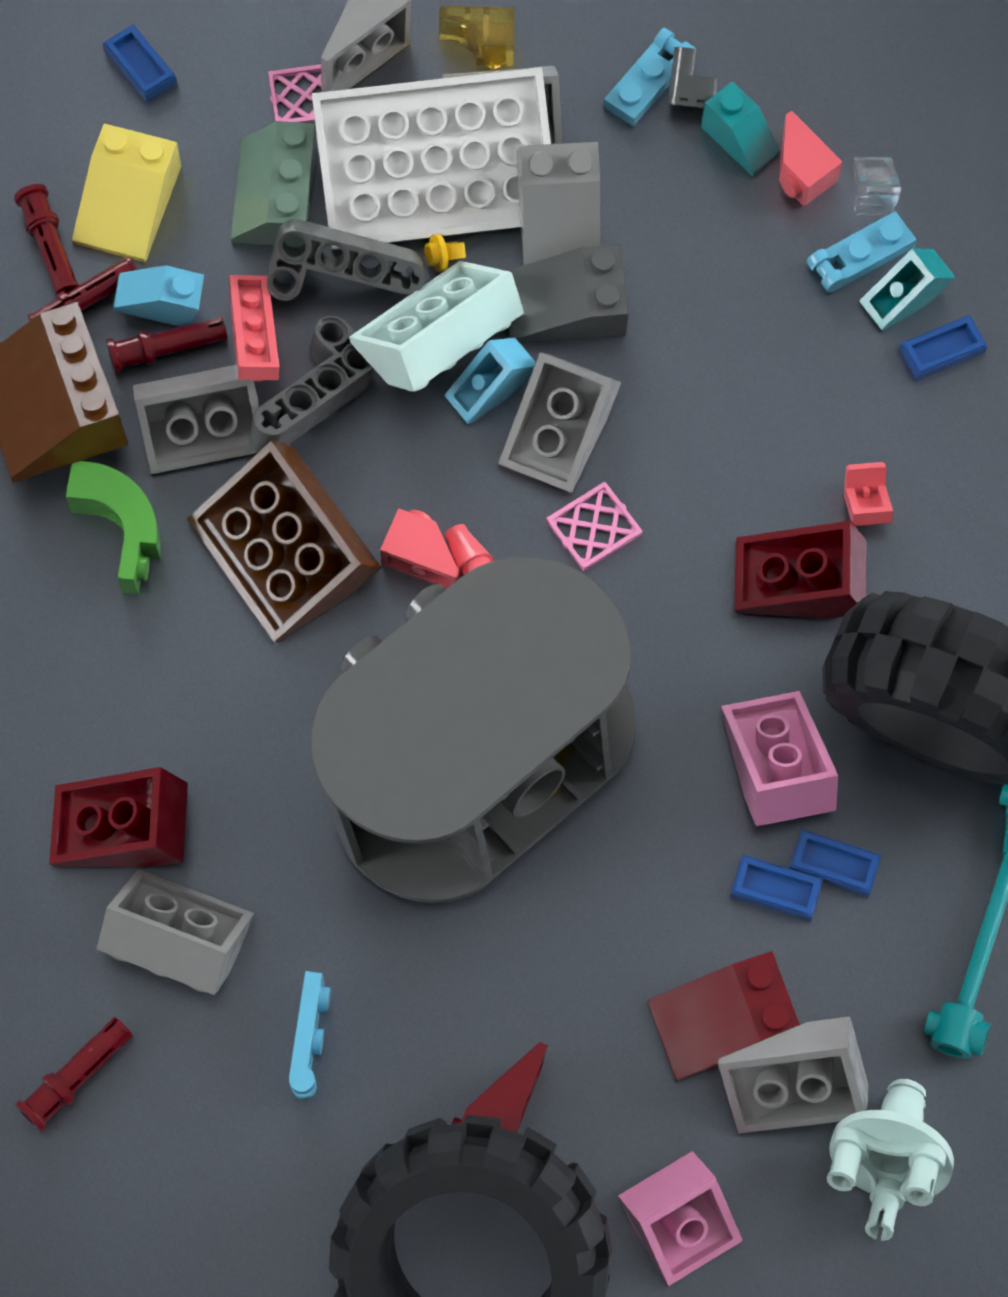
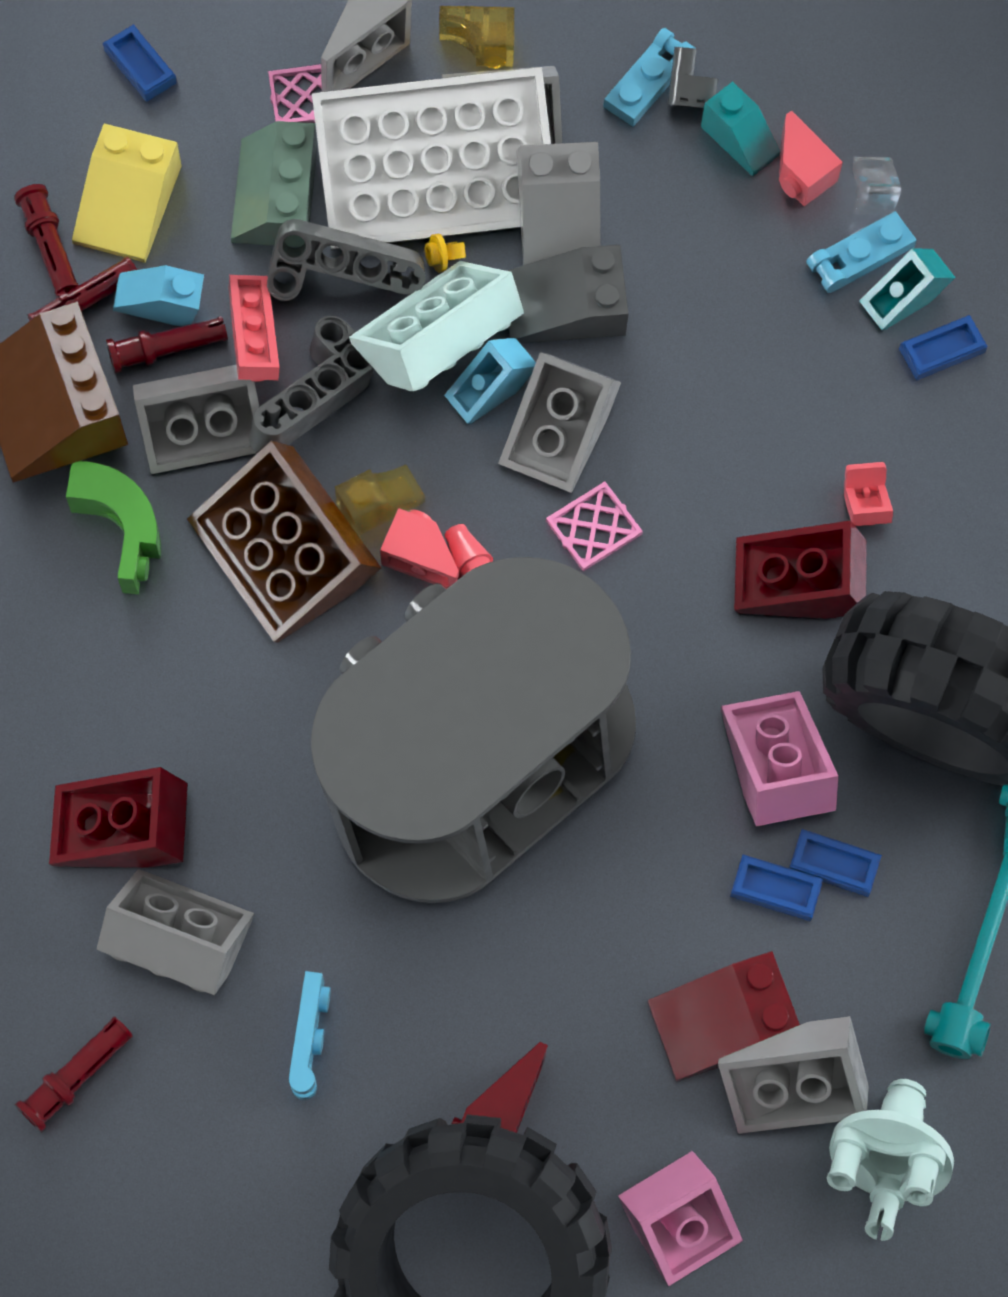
(375, 497): none -> clear yellow arch

